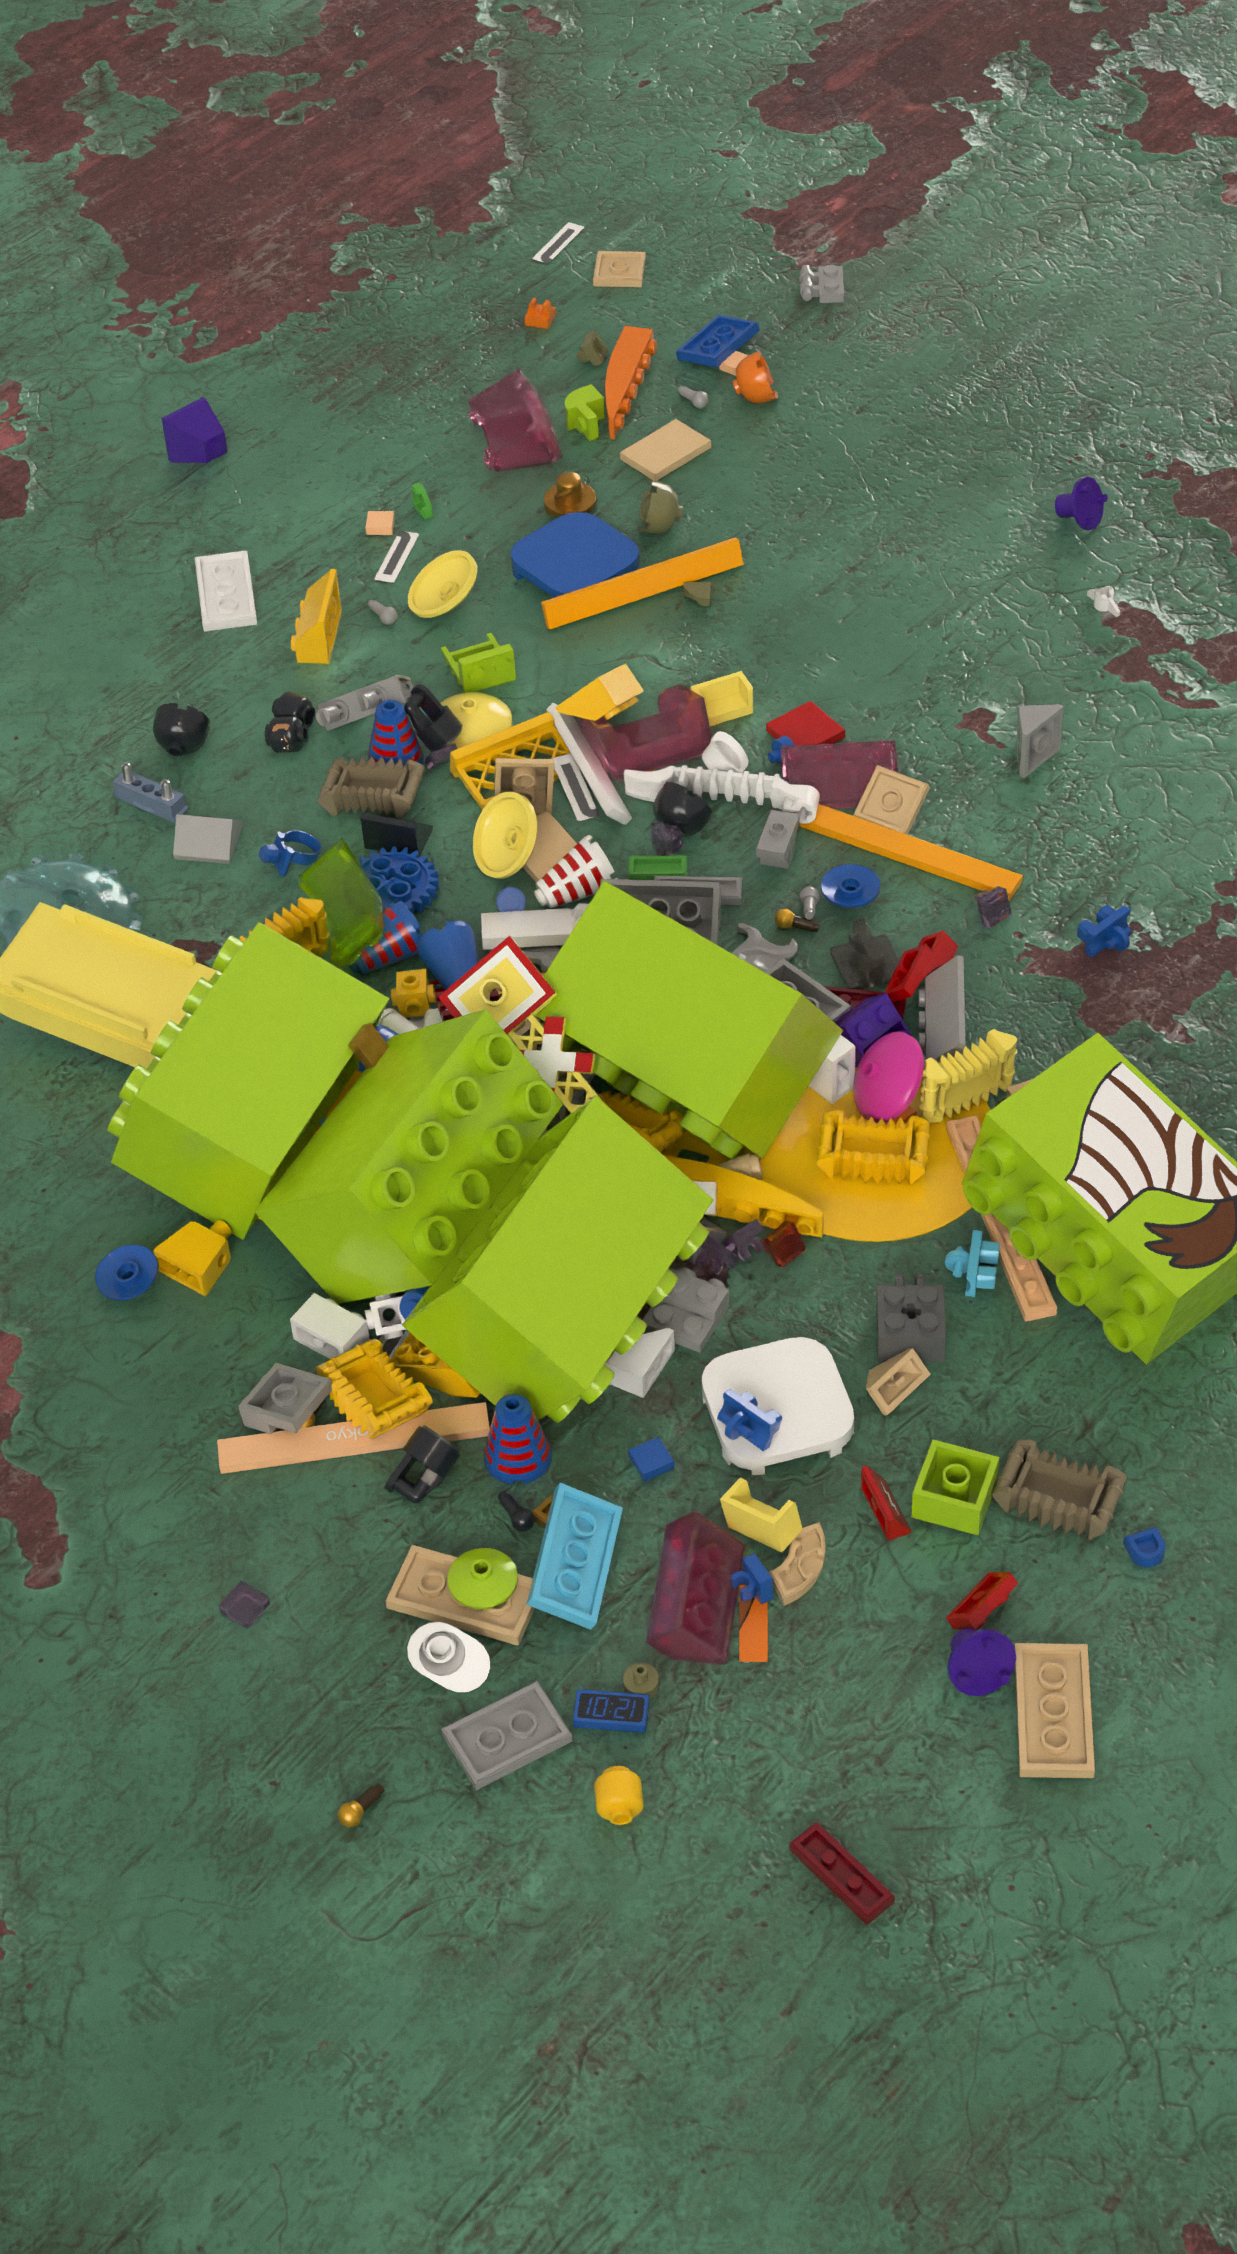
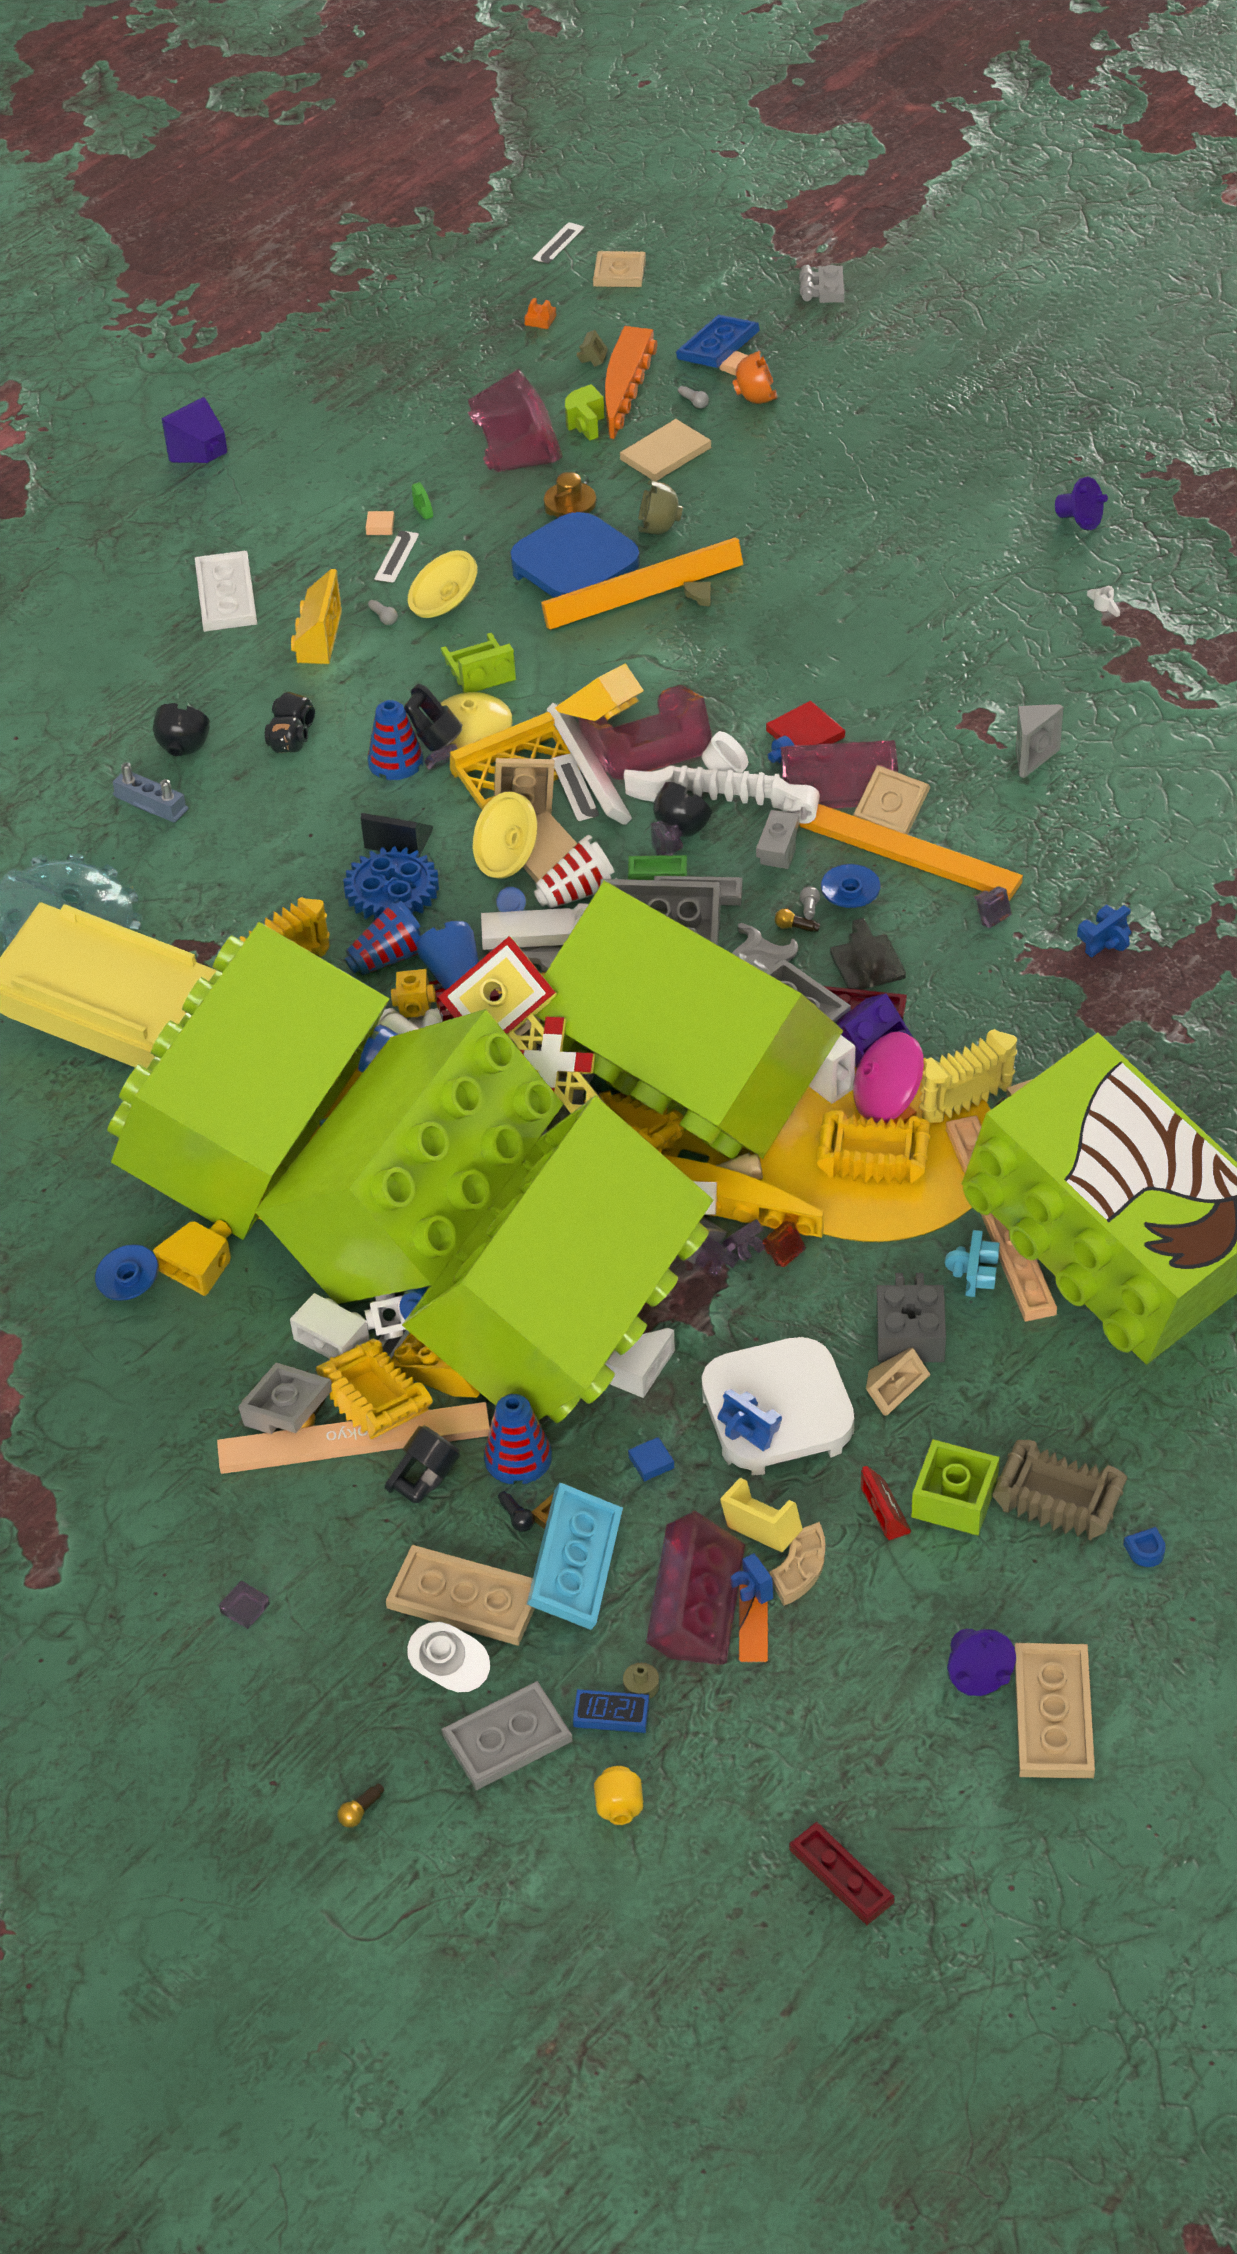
(206, 838): light grey slope -> none
(282, 856): blue piece -> none
(349, 900): clear neon green windscreen -> none
(363, 701): light grey hose -> none
(368, 1045): pearl gold tile -> none
(371, 785): dark tan piece -> none
(483, 1589): lime dish -> none
(690, 1310): light grey plate -> none
(726, 697): light yellow panel -> none
(918, 962): red slope -> none
(943, 1011): light grey slope -> none
(982, 1600): red plate -> none

